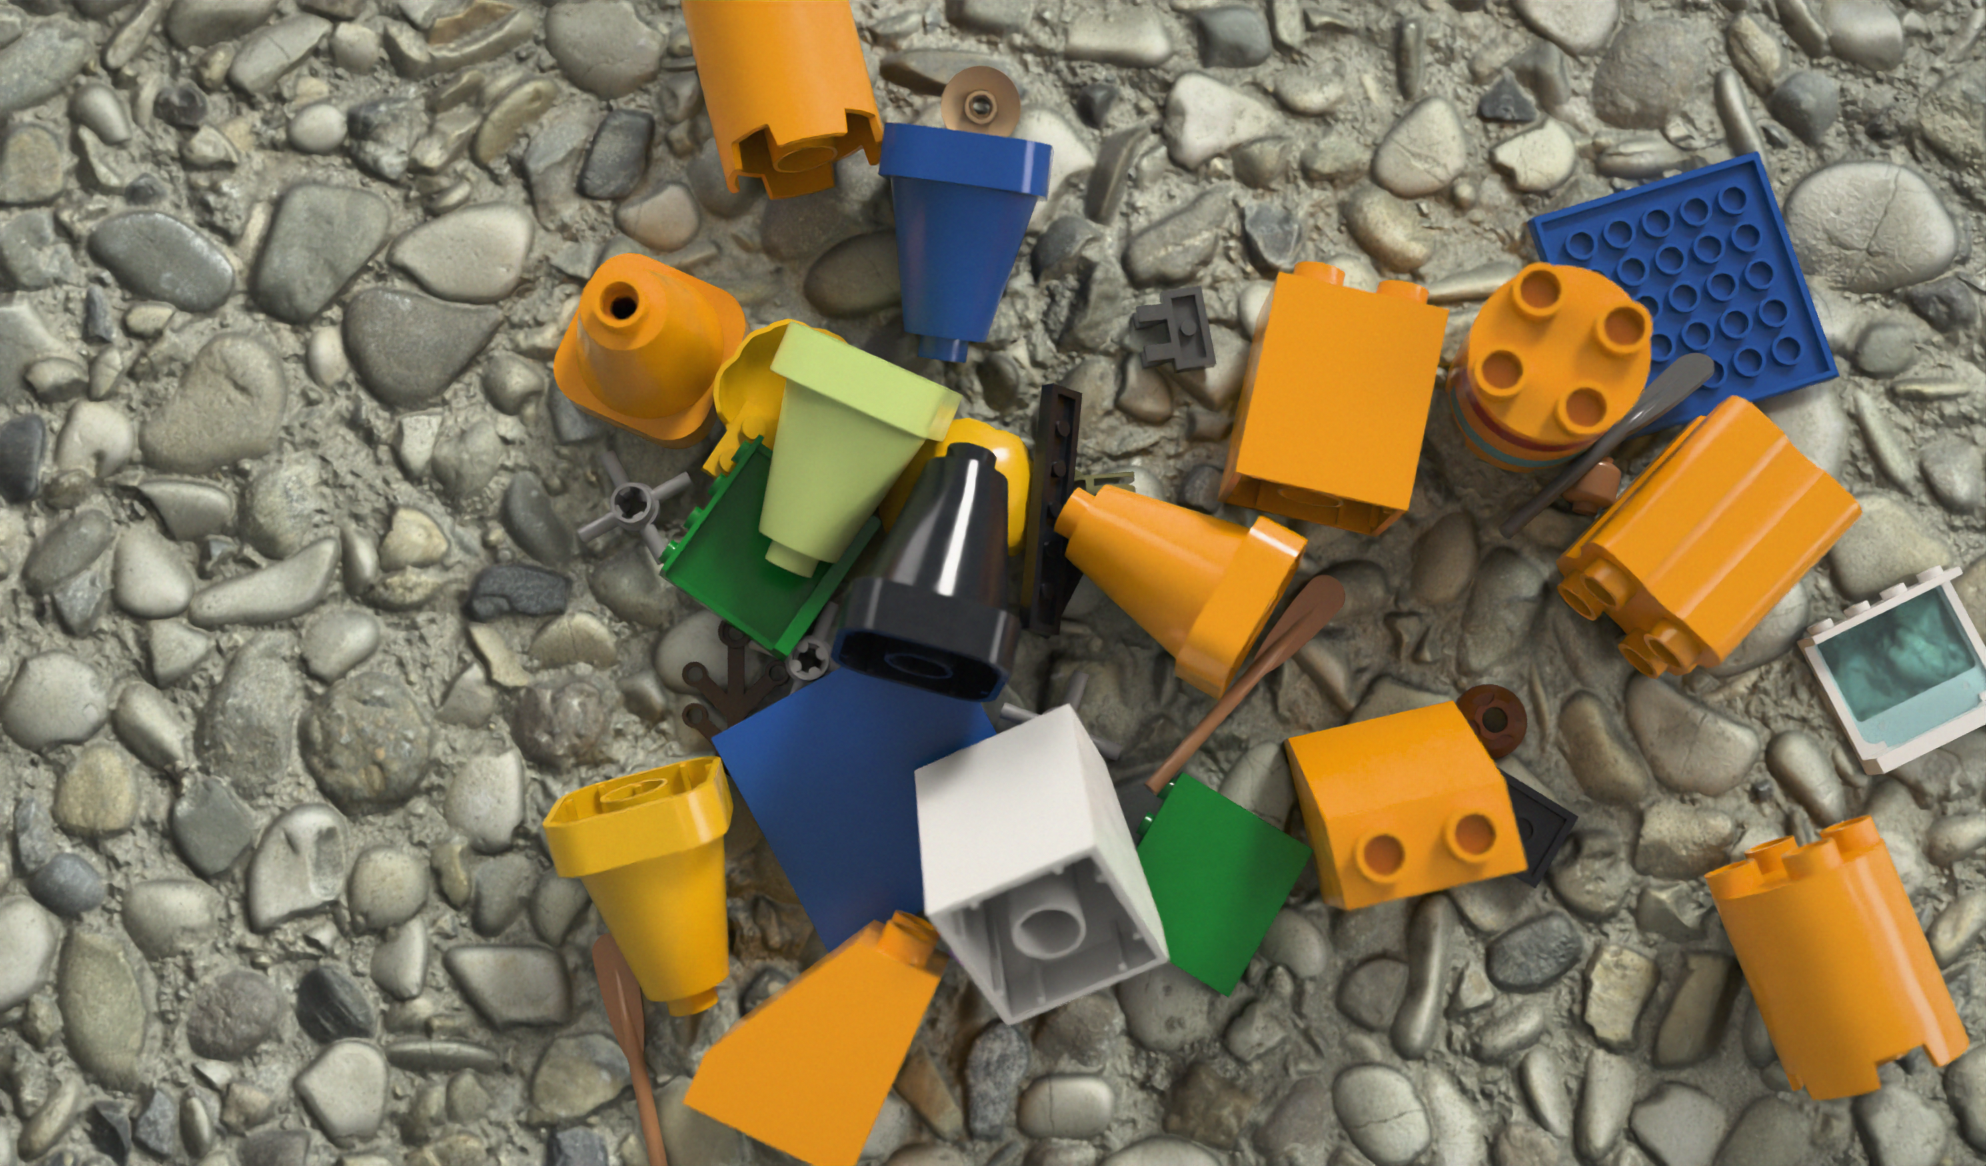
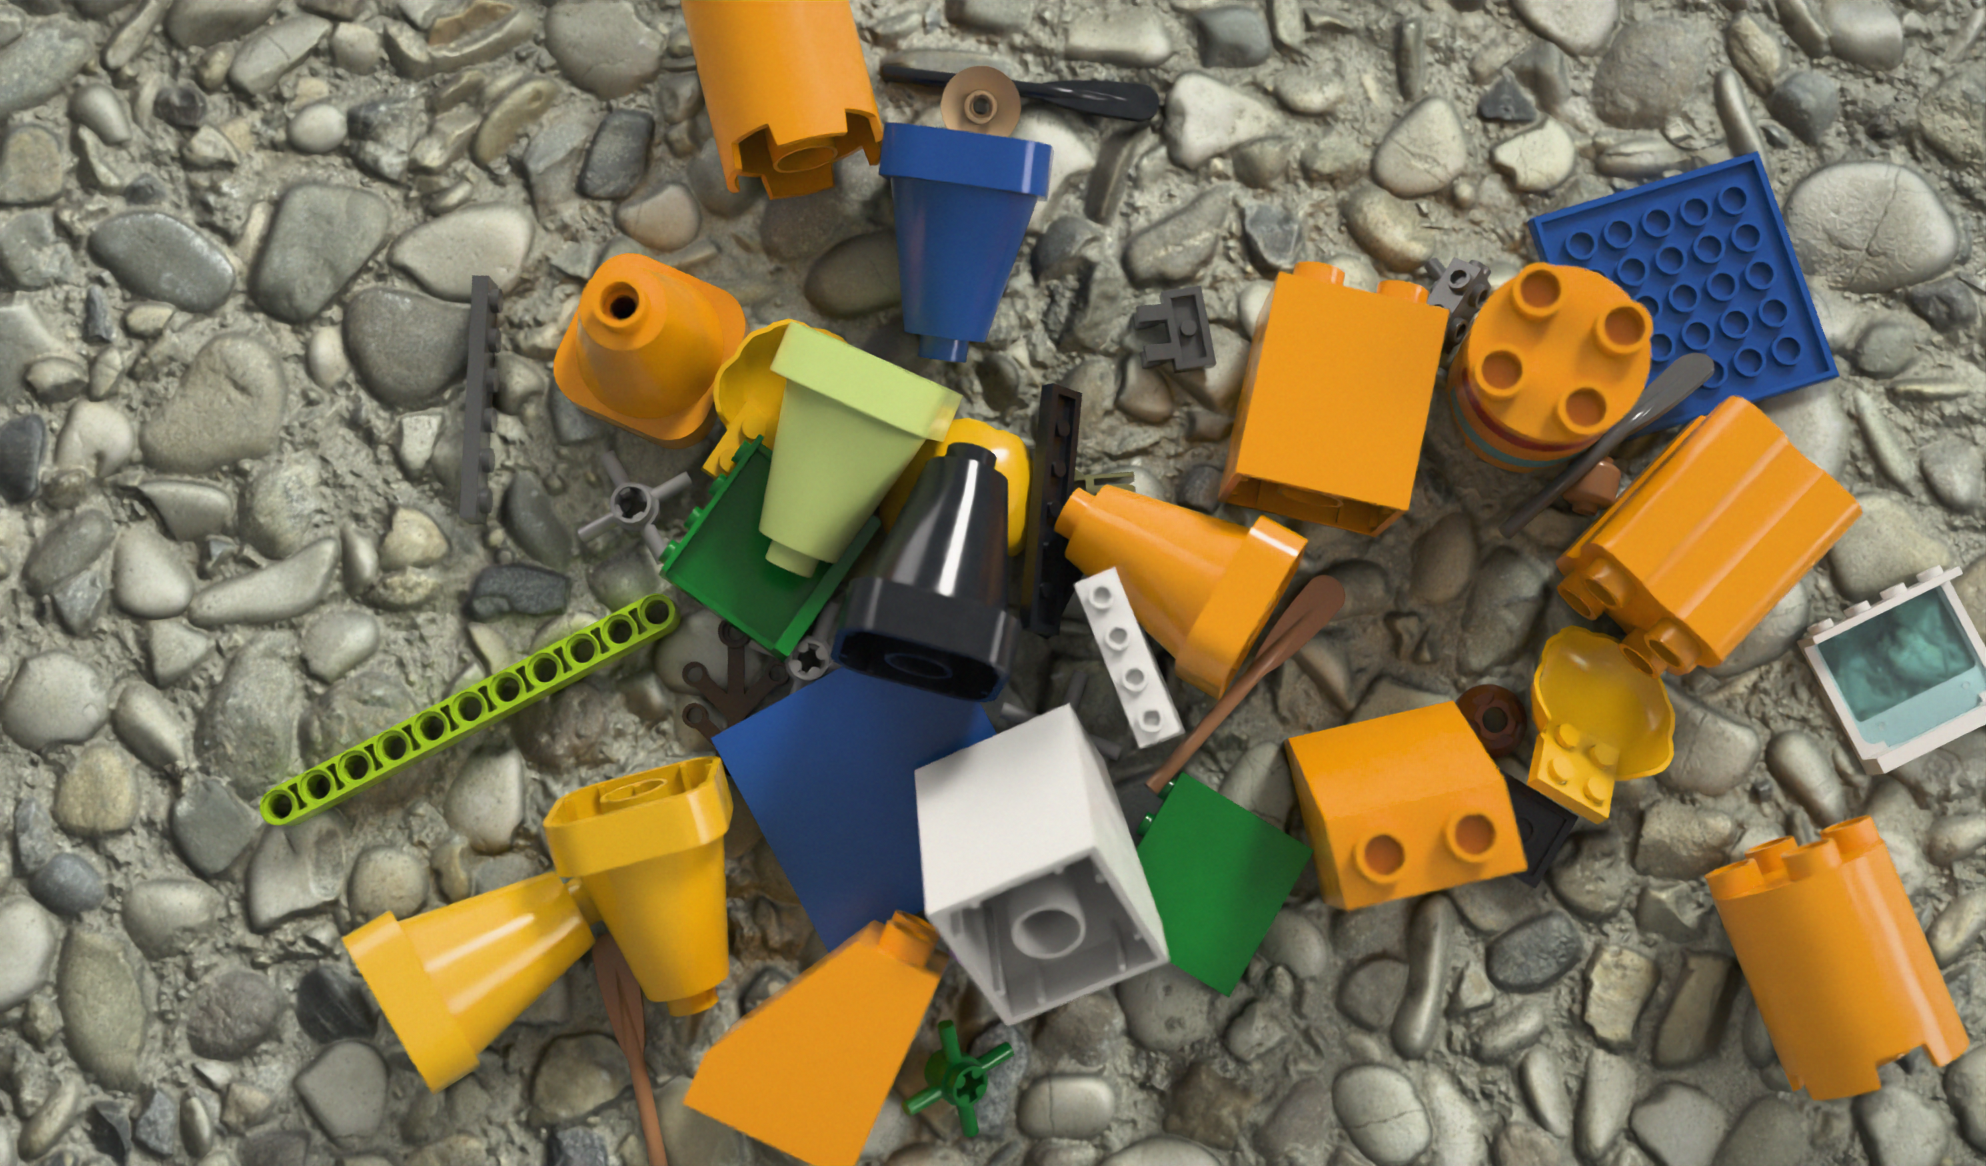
(451, 711): none -> lime beam
(472, 967): none -> yellow cone
(480, 417): none -> dark grey plate
(956, 1078): none -> green bar
(1092, 97): none -> black piece
(1129, 660): none -> white panel
(1462, 290): none -> dark grey brick
(1595, 722): none -> yellow animal

